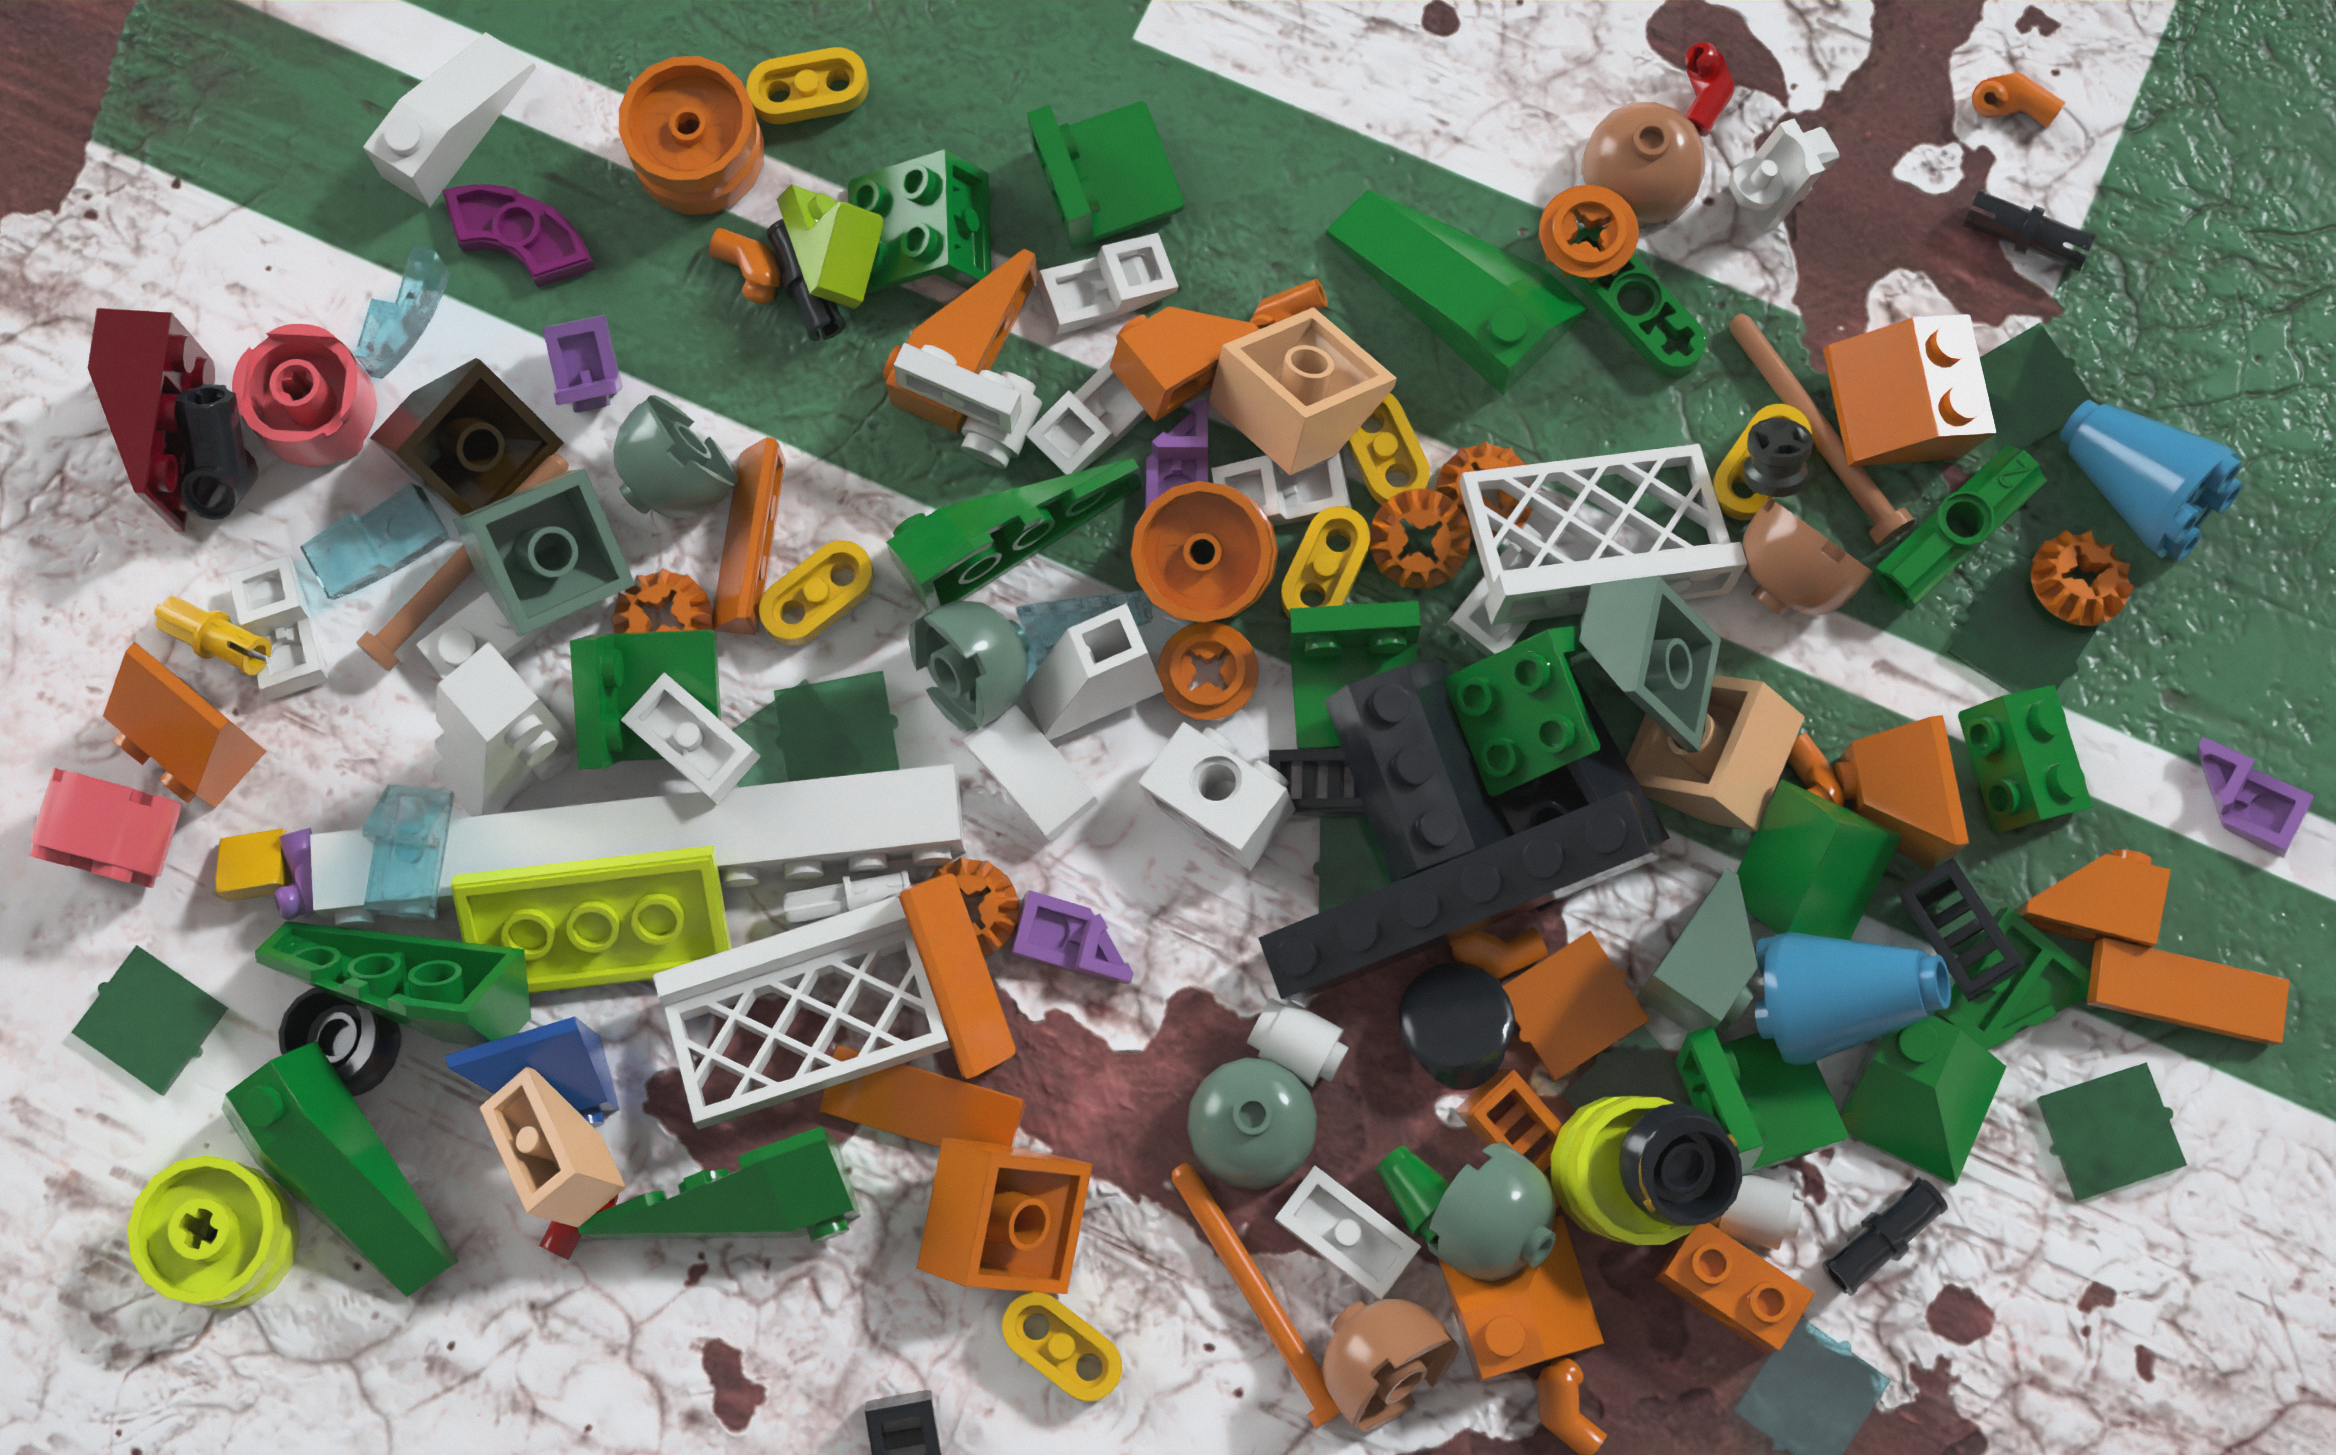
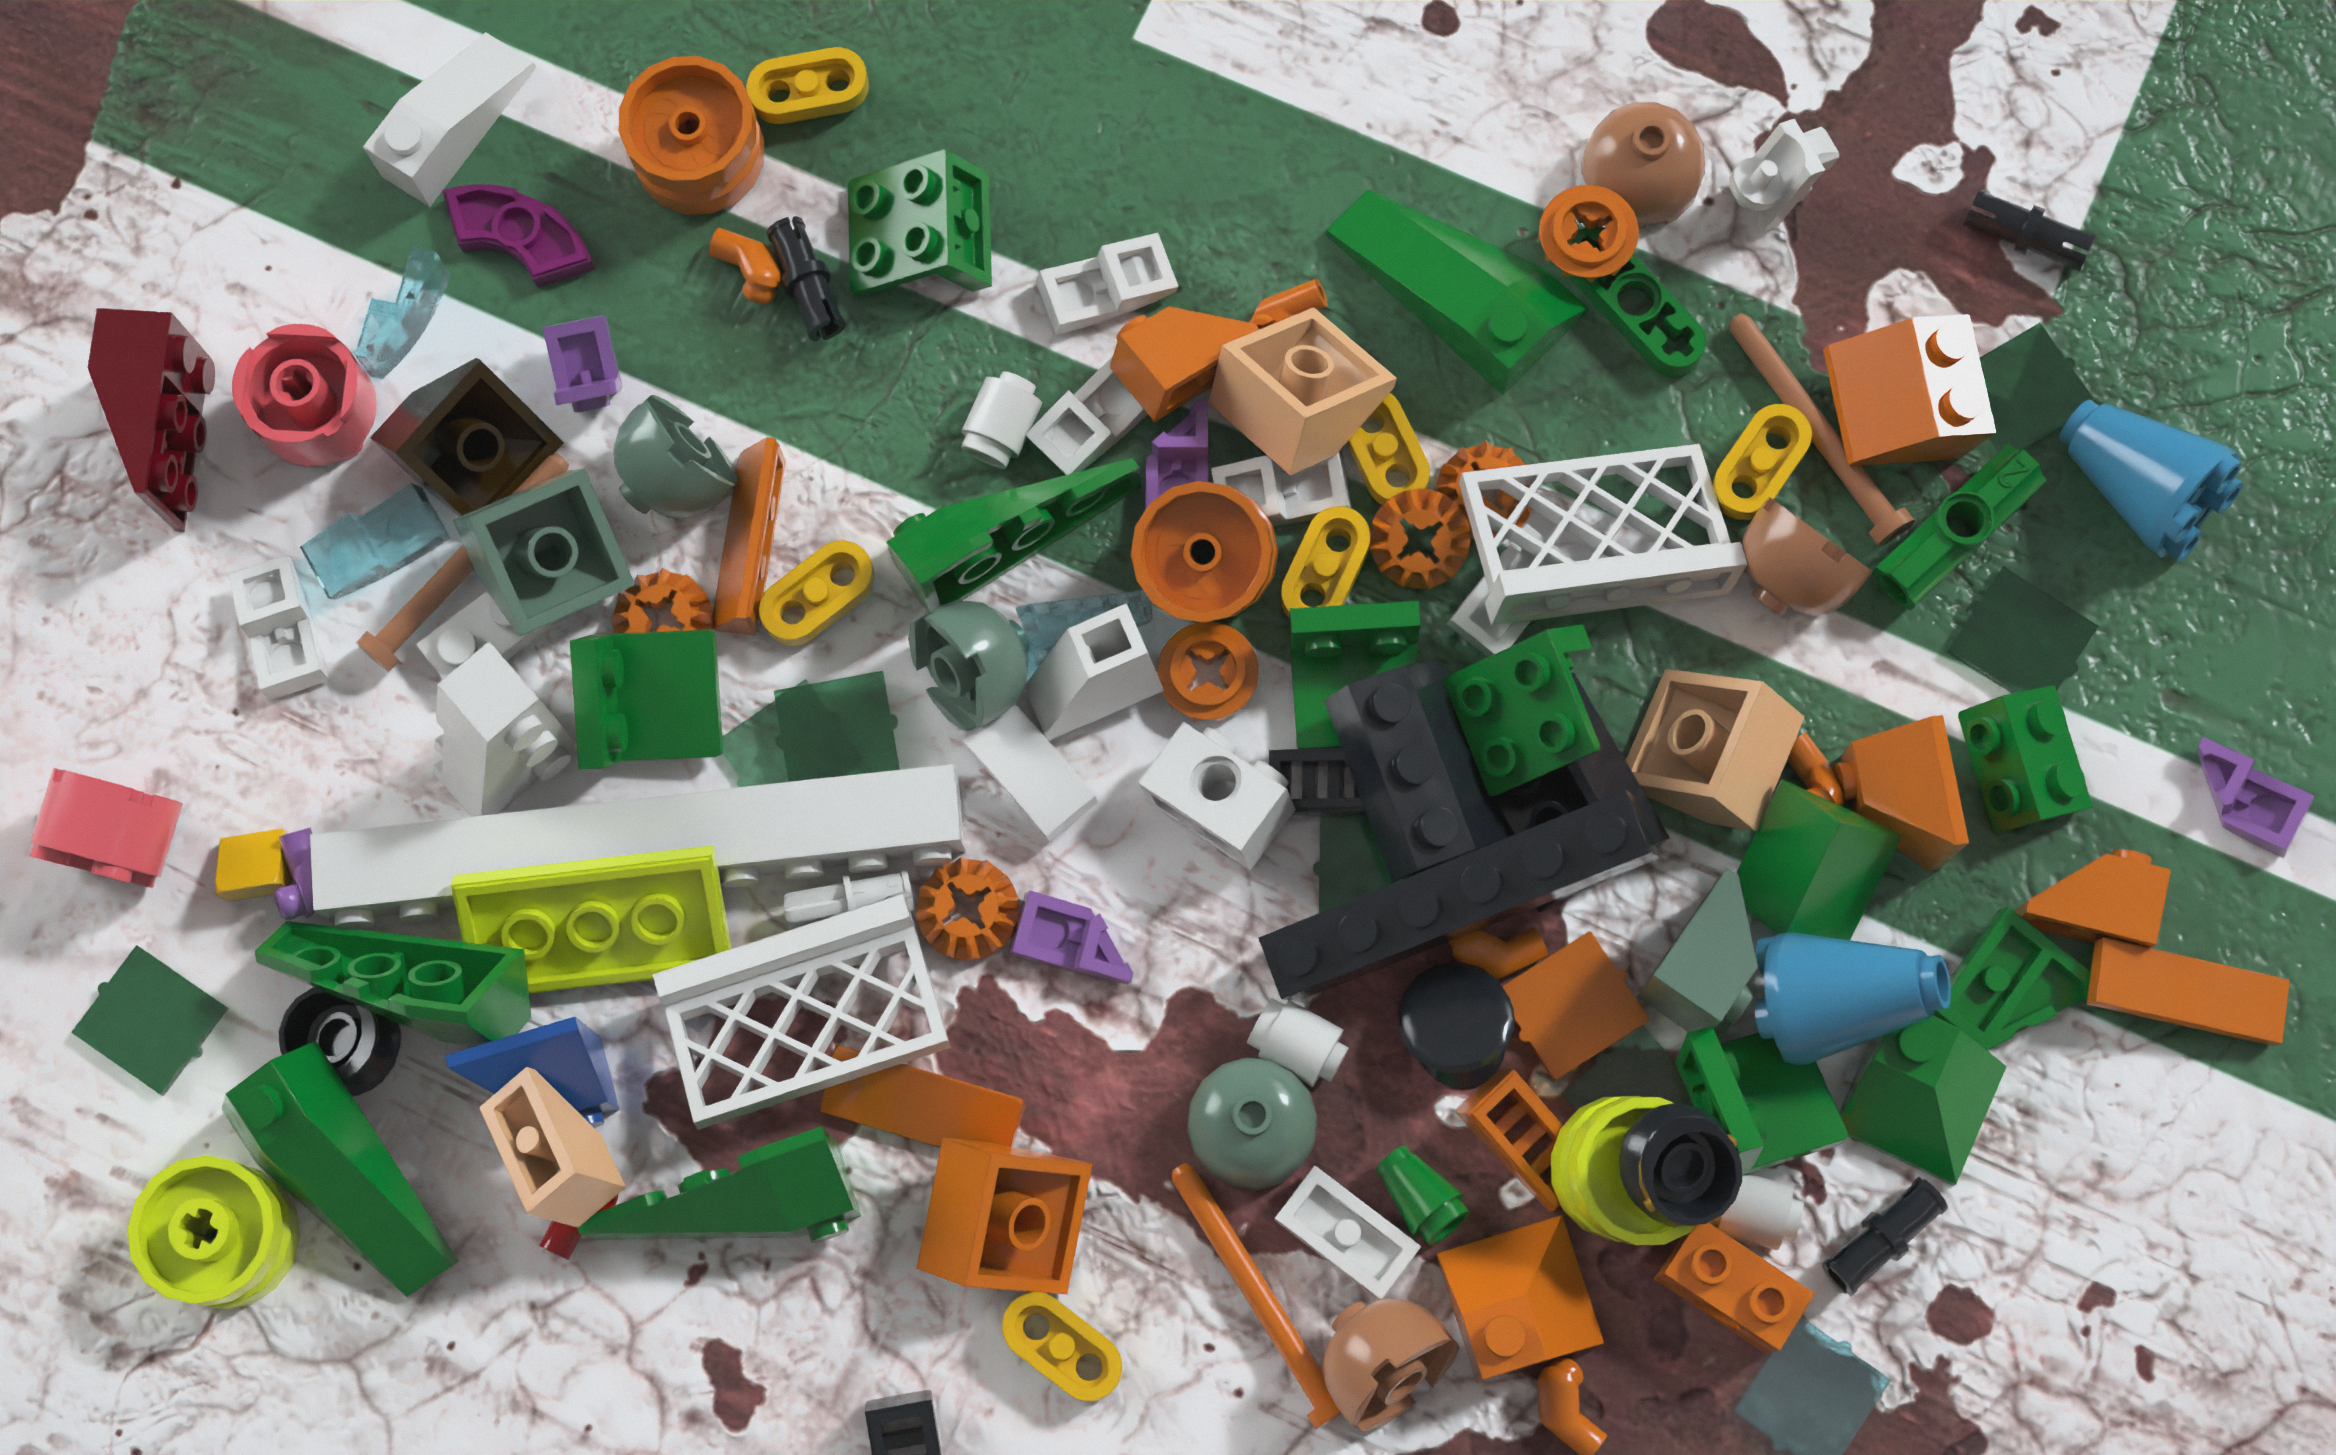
(178, 730): orange slope -> none
(212, 634): yellow axle -> none
(213, 451): black piece -> none
(408, 850): clear light blue slope -> none
(691, 738): white plate -> none
(831, 243): lime slope -> none
(937, 377): white plate -> none
(957, 974): orange slope -> none
(969, 330): orange slope -> none
(1105, 171): green bracket -> none
(1495, 1217): sand green cylinder -> none
(1654, 652): sand green slope -> none
(1711, 85): red arm -> none
(1777, 457): pearl dark grey wheel -> none
(1936, 887): black slope -> none
(2016, 94): orange arm -> none
(2071, 598): orange gear -> none
(2111, 1131): clear green piece -> none

